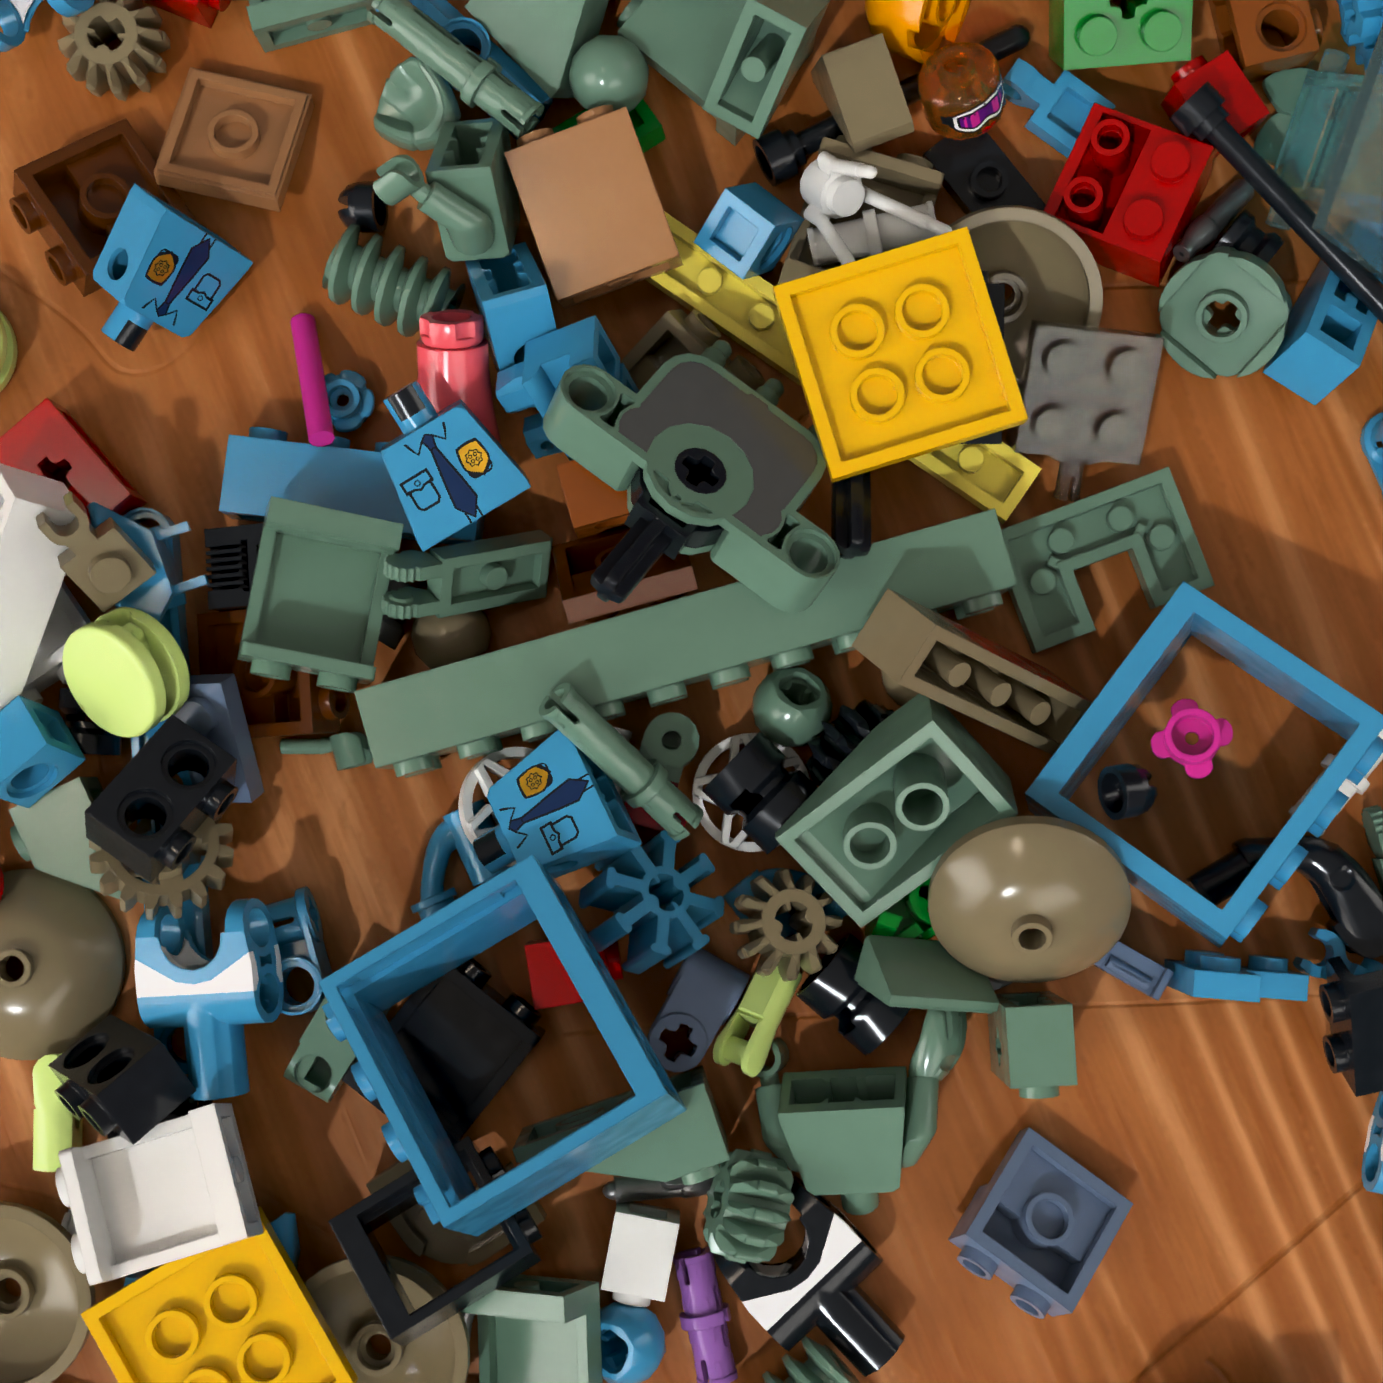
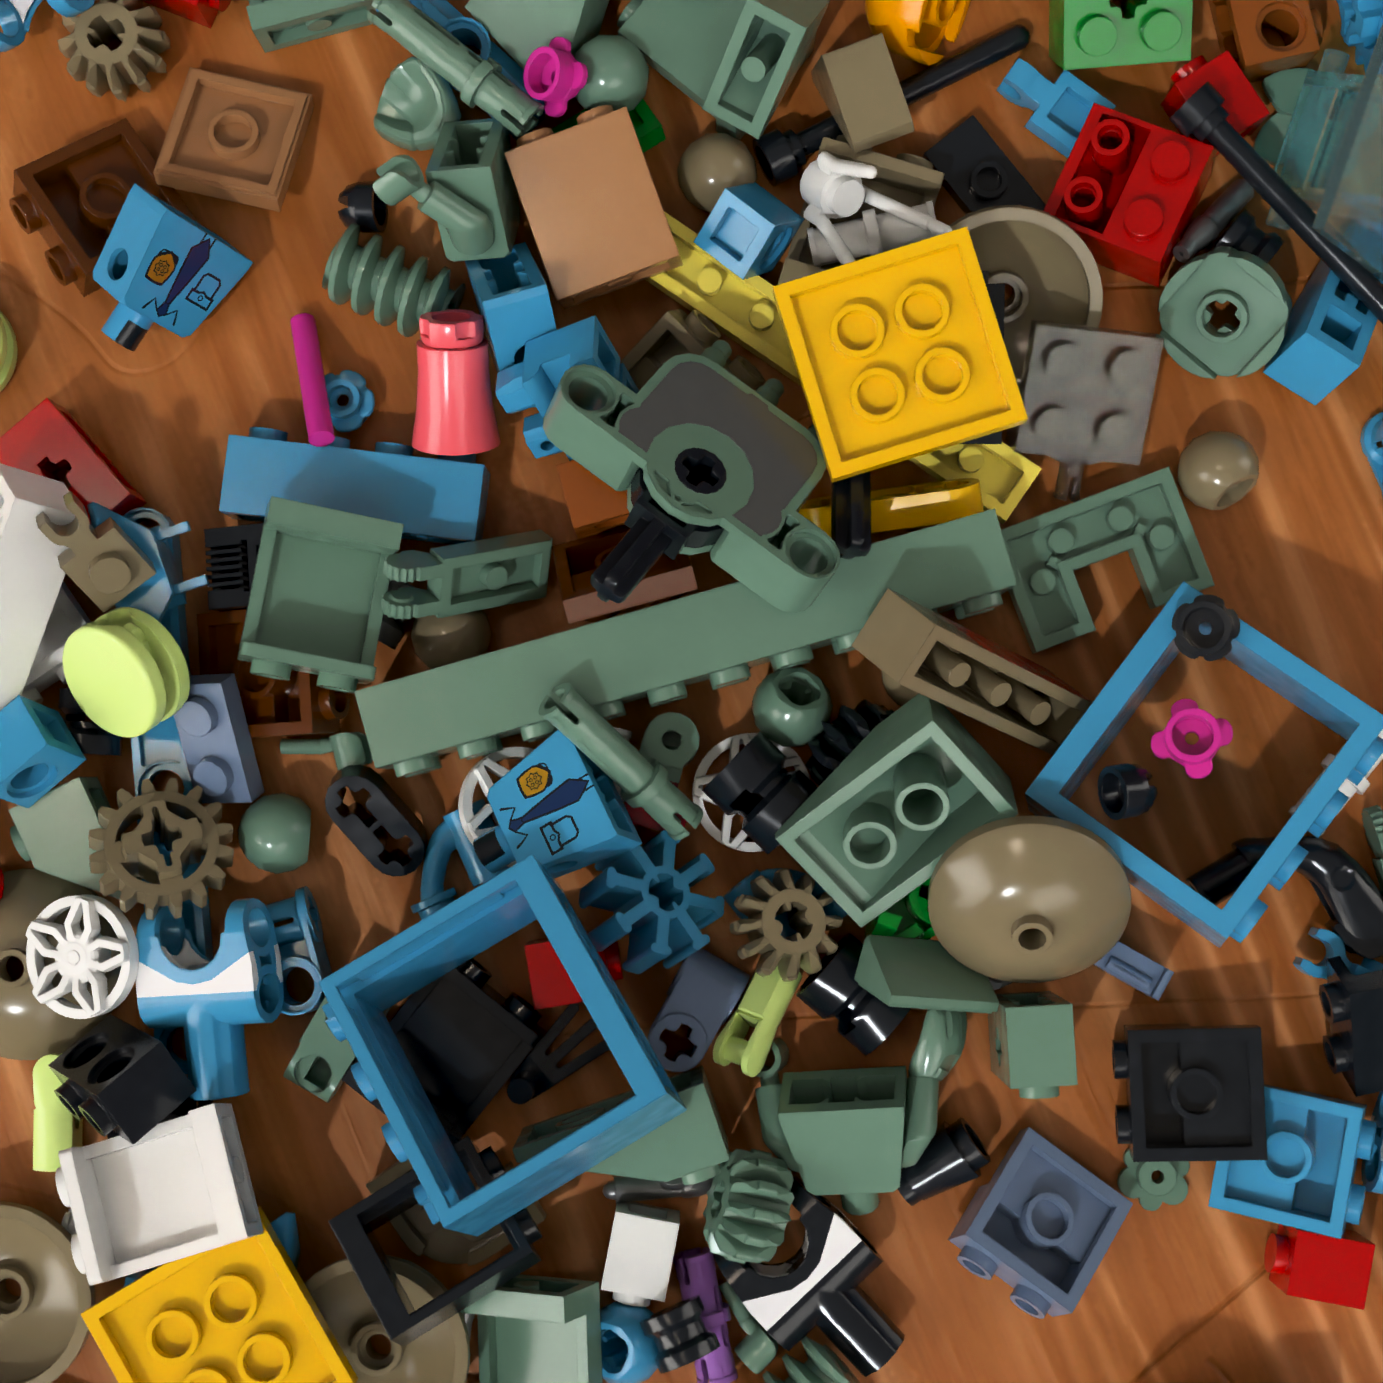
(81, 956): none -> white wheel
(148, 791): black brick -> none
(276, 833): none -> sand green piece
(366, 830): none -> black beam
(446, 466): dark azure torso -> none
(540, 1070): none -> black piece
(554, 76): none -> dark pink plate
(679, 1334): none -> black wheel
(713, 165): none -> dark tan piece
(758, 1346): none -> sand green hand
(909, 505): none -> yellow beam
(947, 1162): none -> black cone
(961, 90): clear orange head -> none
(1169, 1188): none -> sand green plant
(1191, 1092): none -> black plate
(1205, 609): none -> black plate
(1217, 469): none -> dark tan piece
(1222, 977): dark azure plate -> none
(1308, 1166): none -> dark azure plate
(1320, 1265): none -> red brick

